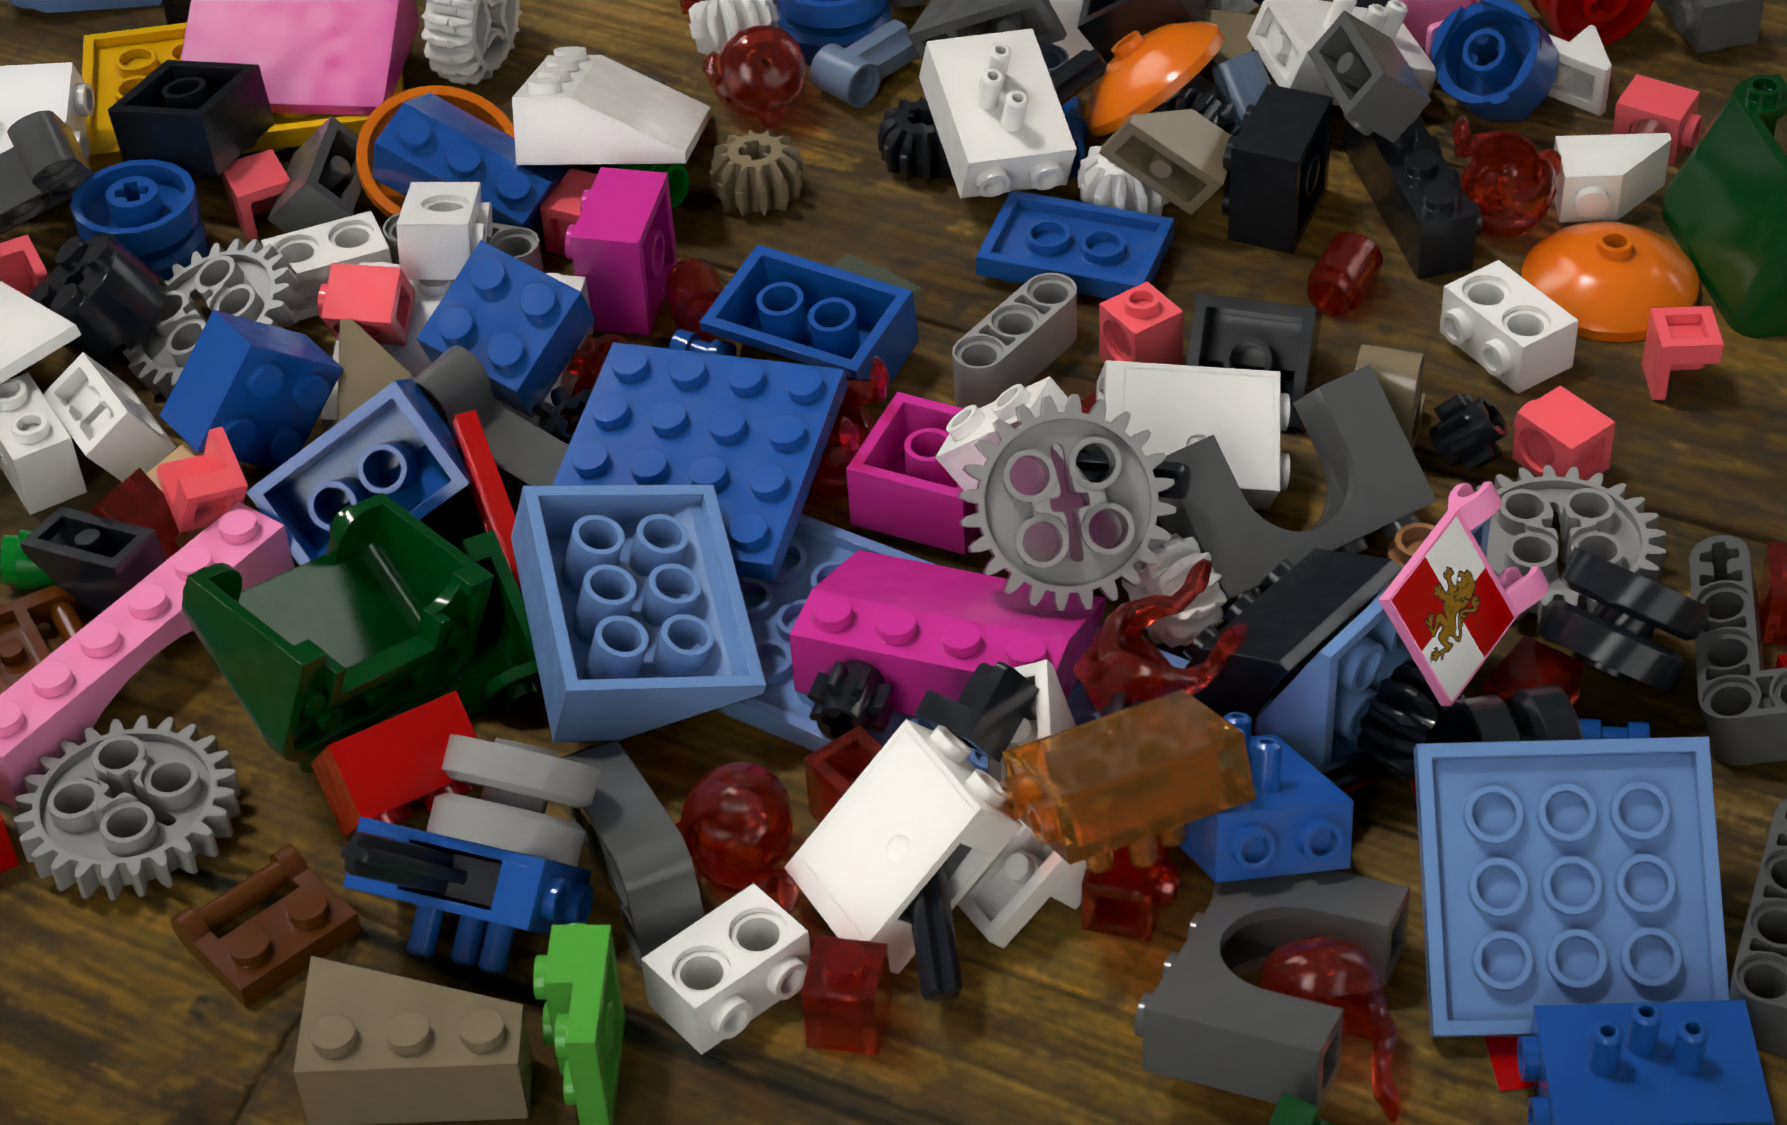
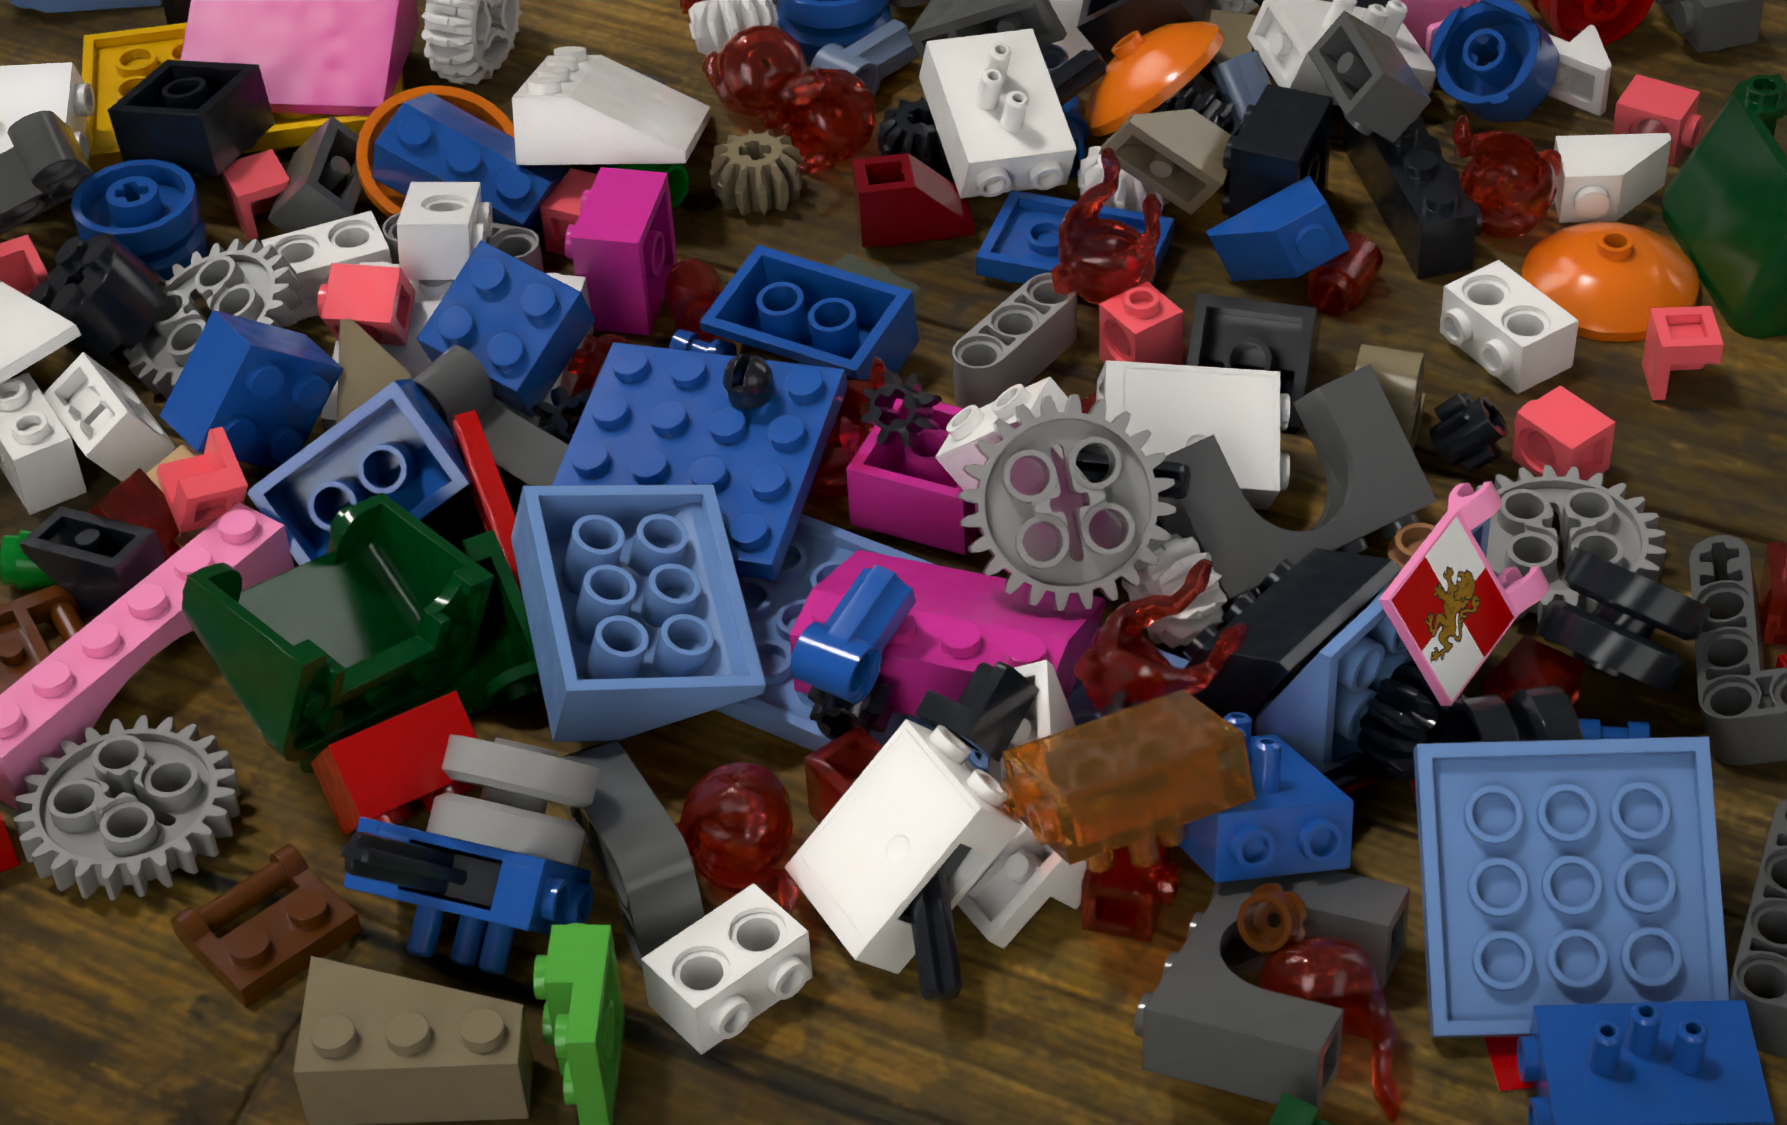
(757, 384): none -> black hinge
(826, 116): none -> clear red hair
(846, 995): clear red brick -> none
(847, 649): none -> blue piece
(886, 418): none -> black gear
(906, 202): none -> dark red slope
(1101, 254): none -> clear red hair
(1255, 921): none -> reddish brown plate
(1279, 235): none -> blue slope

